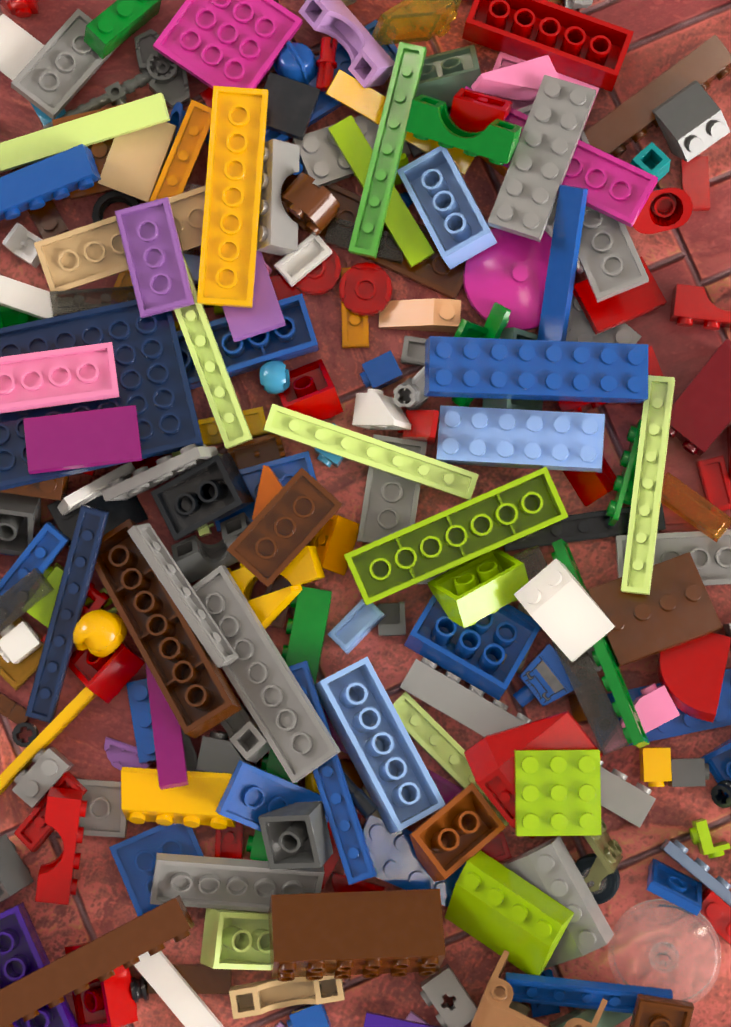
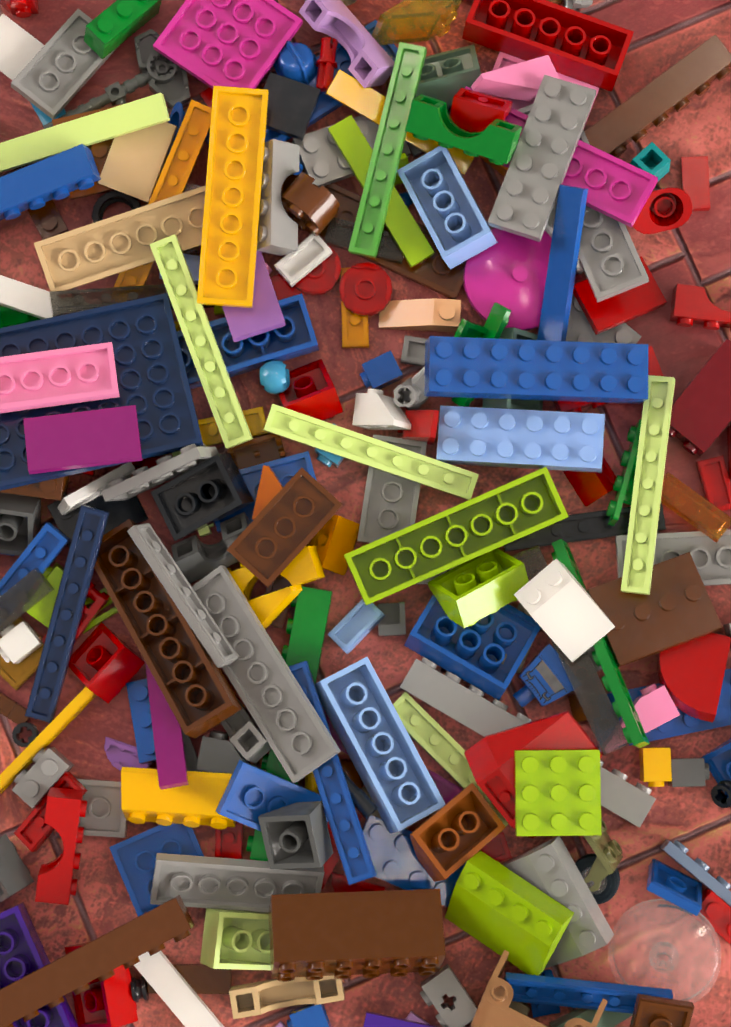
(22, 245): white bracket -> none
(99, 632): yellow piece -> none
(154, 257): medium lavender tile -> none
(690, 121): dark grey slope -> none
(701, 836): lime bracket -> none

